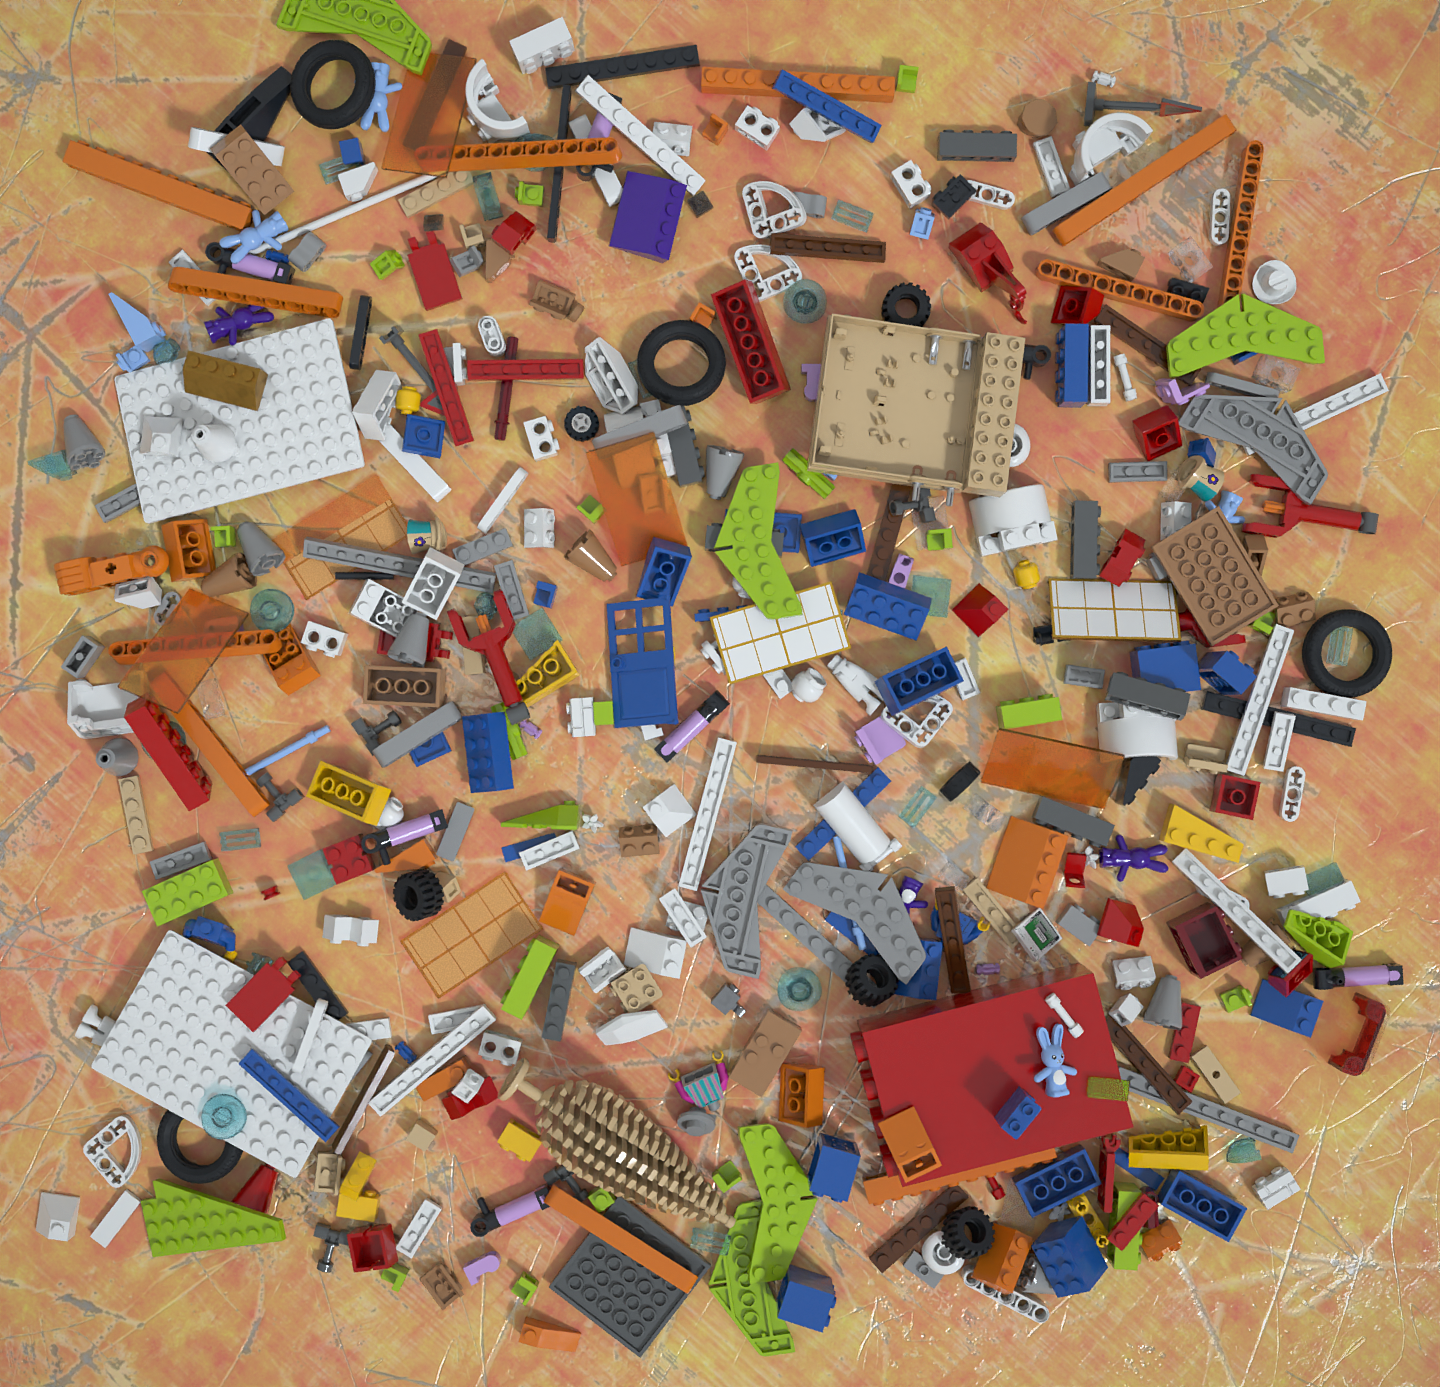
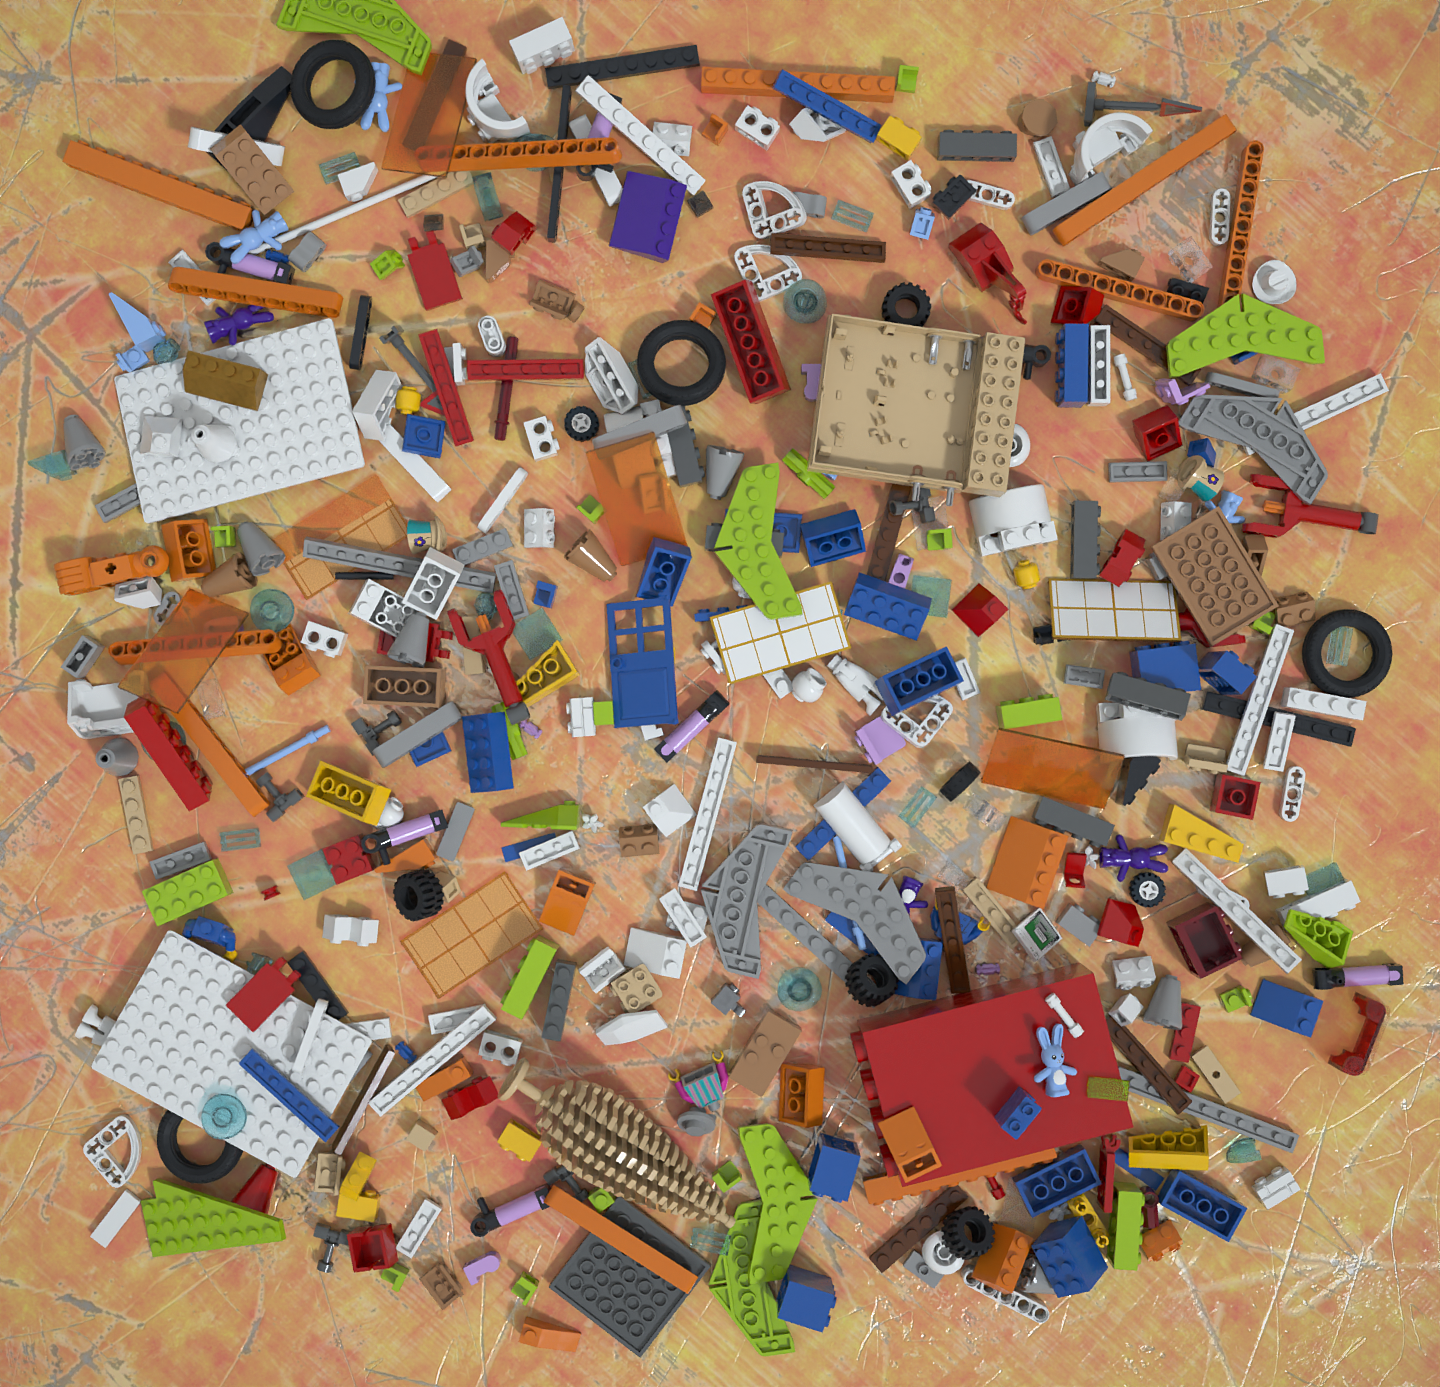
(57, 1216): white slope -> none
(352, 151): blue panel -> none
(468, 1086): white bracket -> none
(529, 194): lime bracket -> none
(899, 137): none -> yellow brick
(1132, 1221): red plate -> none
(1154, 891): none -> black wheel
(1289, 982): red slope -> none

